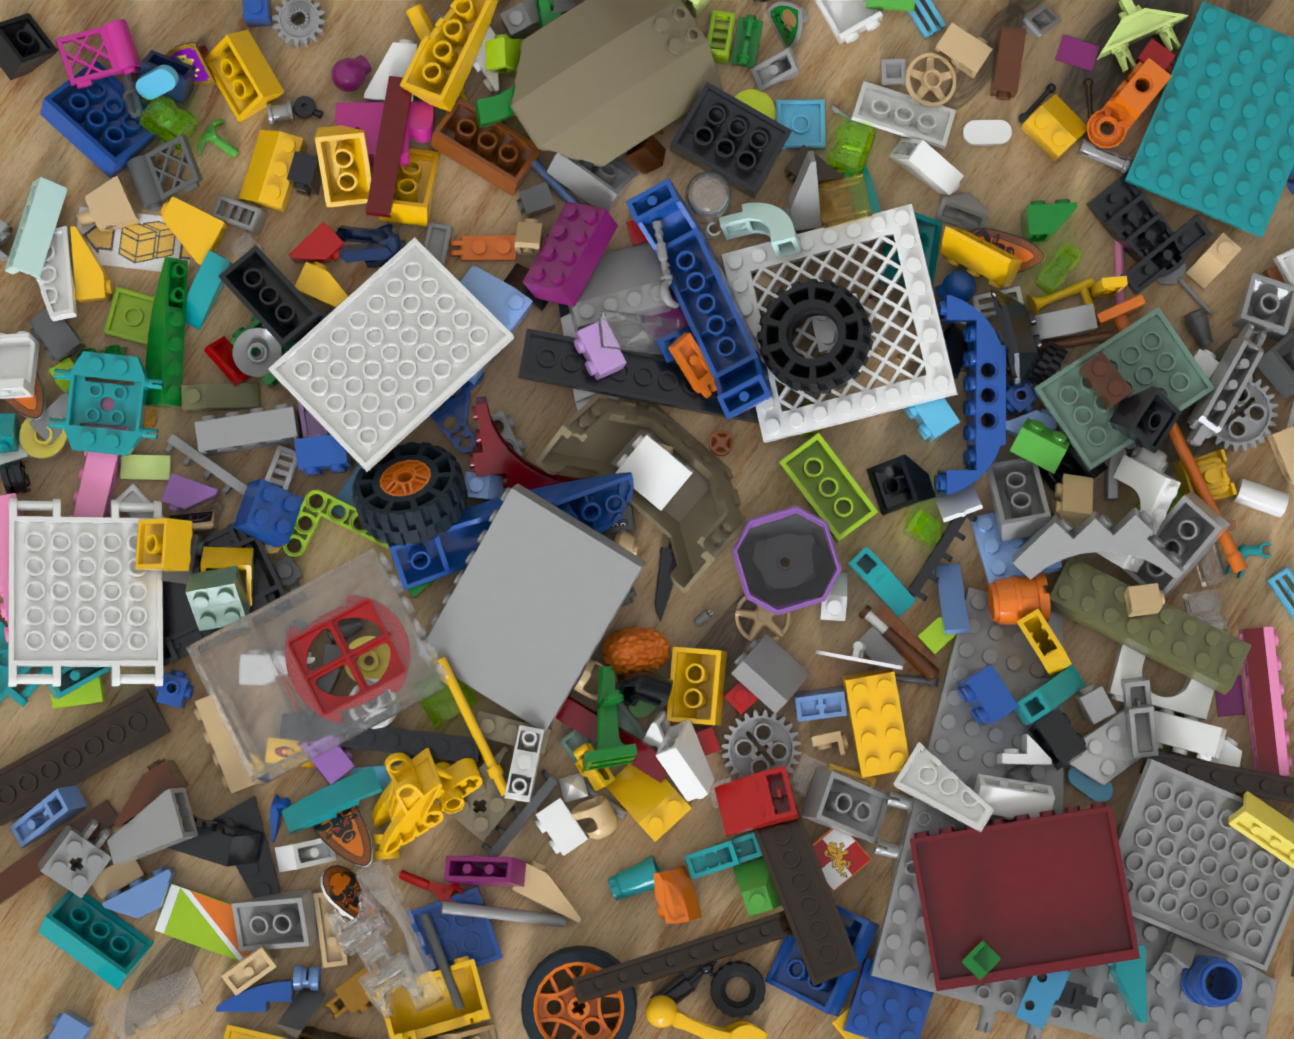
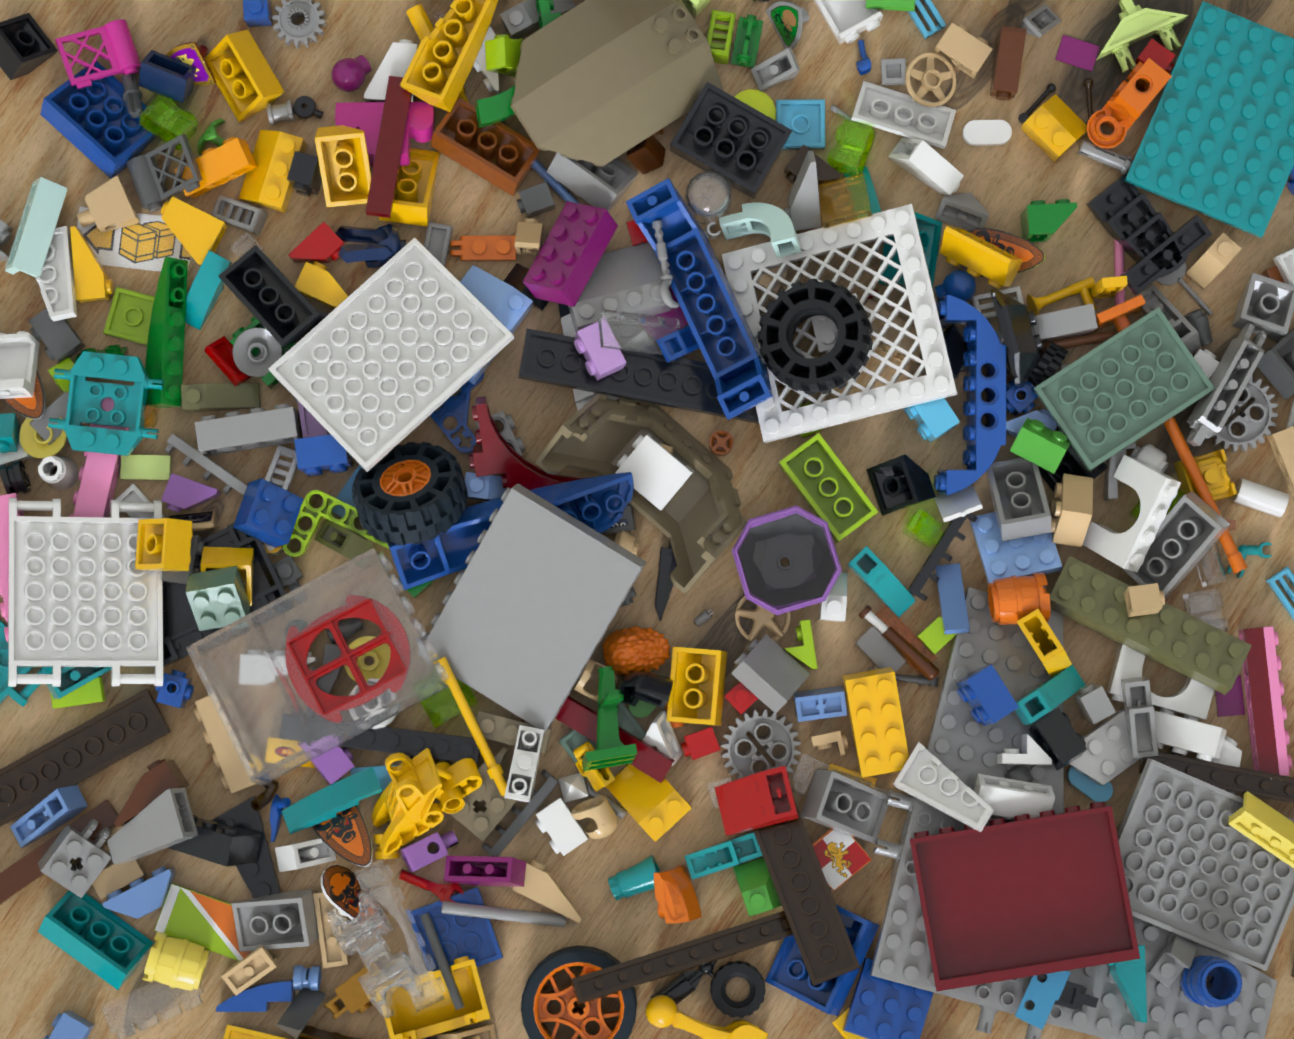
(66, 473): none -> white plant
(157, 82): medium azure tile -> none
(176, 962): none -> light yellow piece
(221, 165): none -> light orange brick
(266, 796): none -> dark brown arm
(342, 540): none -> olive slope
(417, 854): none -> medium lavender torso
(685, 761): white slope -> none
(693, 364): orange hinge -> none
(804, 653): none -> lime slope
(858, 653): white shield -> none
(864, 65): none -> blue hand
(981, 960): green panel -> none
(1061, 264): clear neon green brick -> none
(1095, 534): light grey arch -> none
(1105, 381): reddish brown brick -> none
(1146, 418): black slope -> none
(1181, 325): none -> light grey slope

